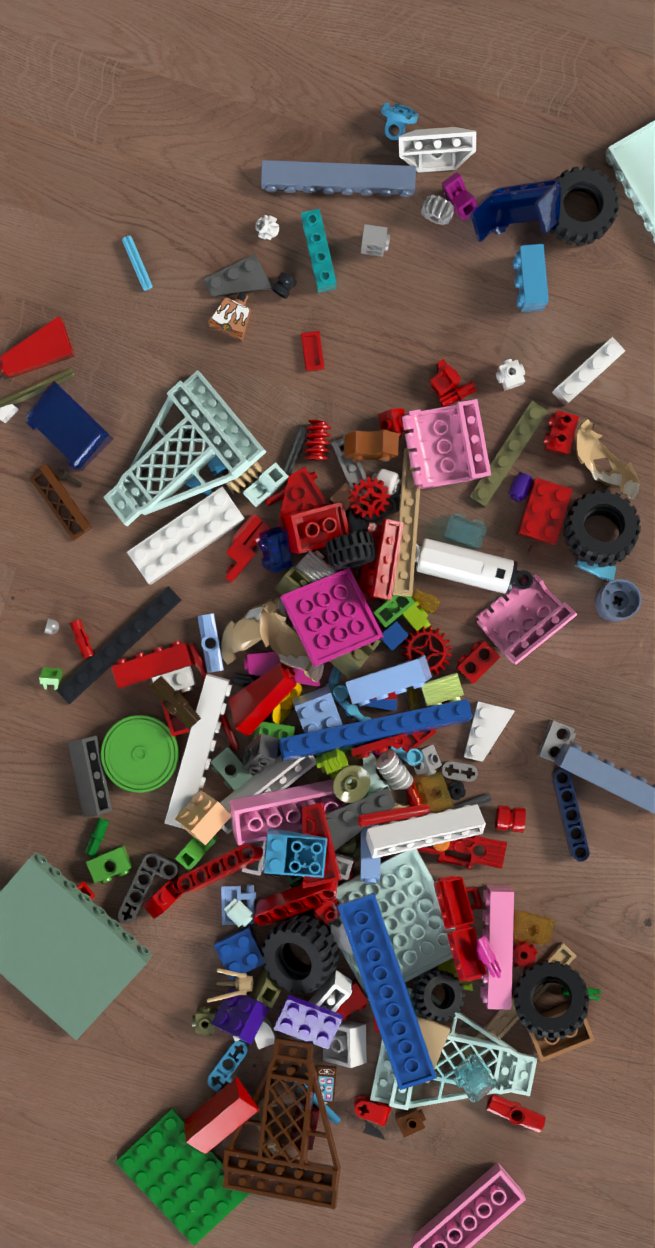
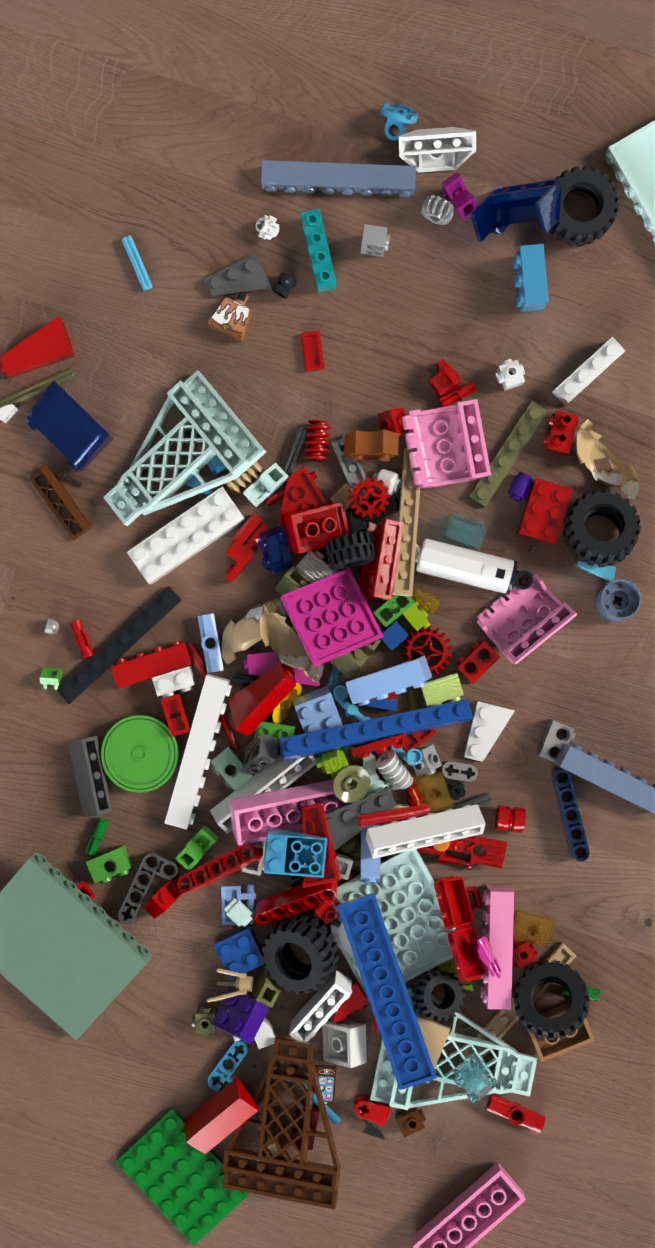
(175, 702): dark brown piece -> none
(203, 817): light nougat brick -> none
(308, 1021): plate -> none

